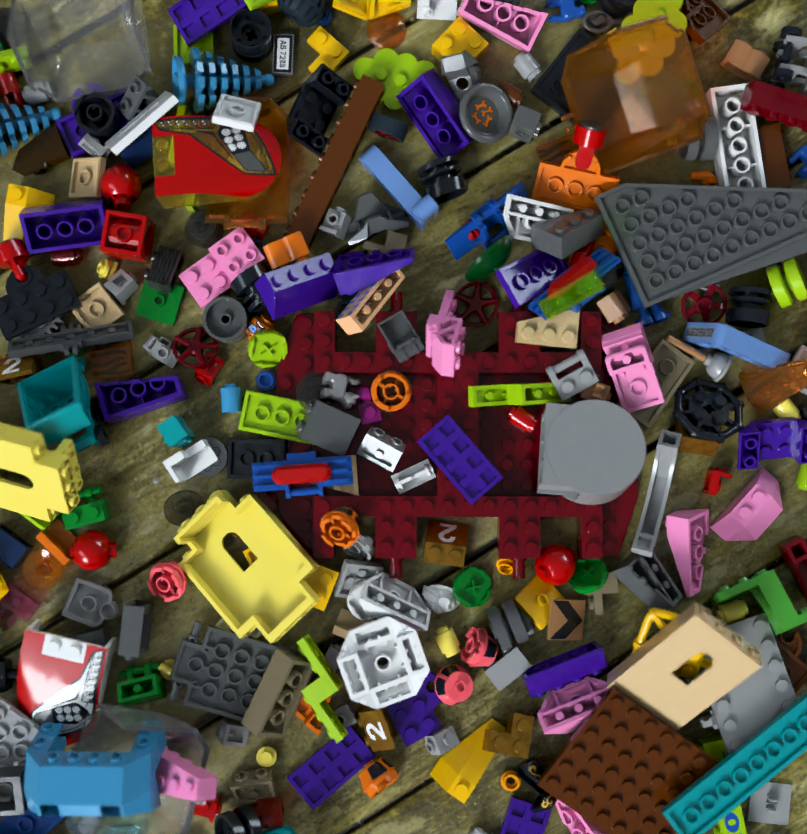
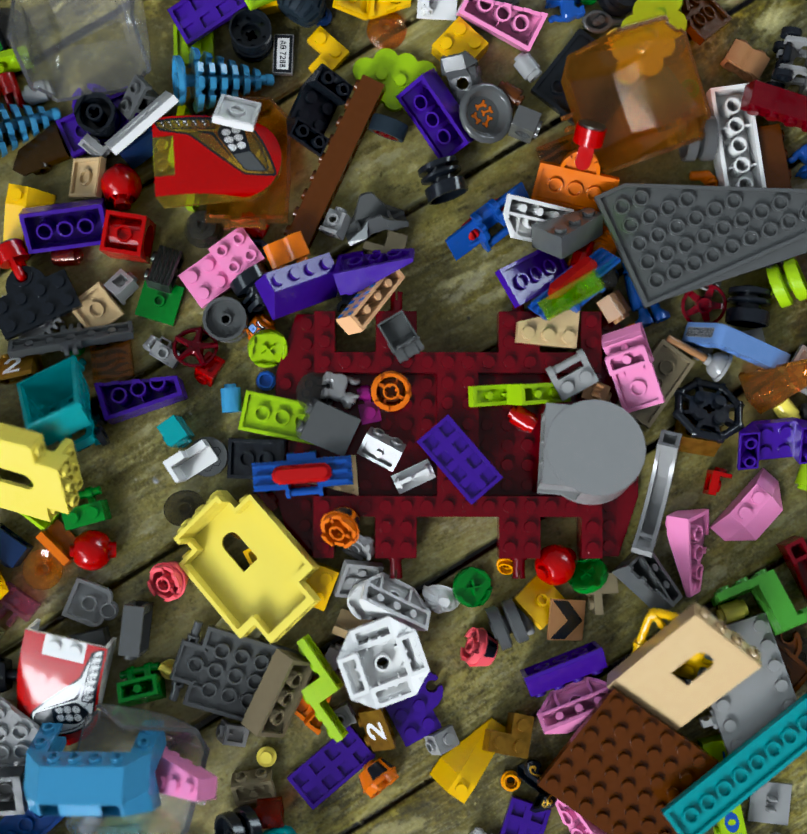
(107, 269): light yellow plate -> none
(210, 809): red bracket -> none
(419, 210): medium blue beam -> none
(445, 337): bright pink piece -> none
(445, 543): pearl gold slope -> none
(447, 641): light yellow brick -> none
(453, 684): coral cone -> none
(476, 303): dark red wheel -> none
(490, 260): dark green dish -> none
(507, 667): light grey brick -> none

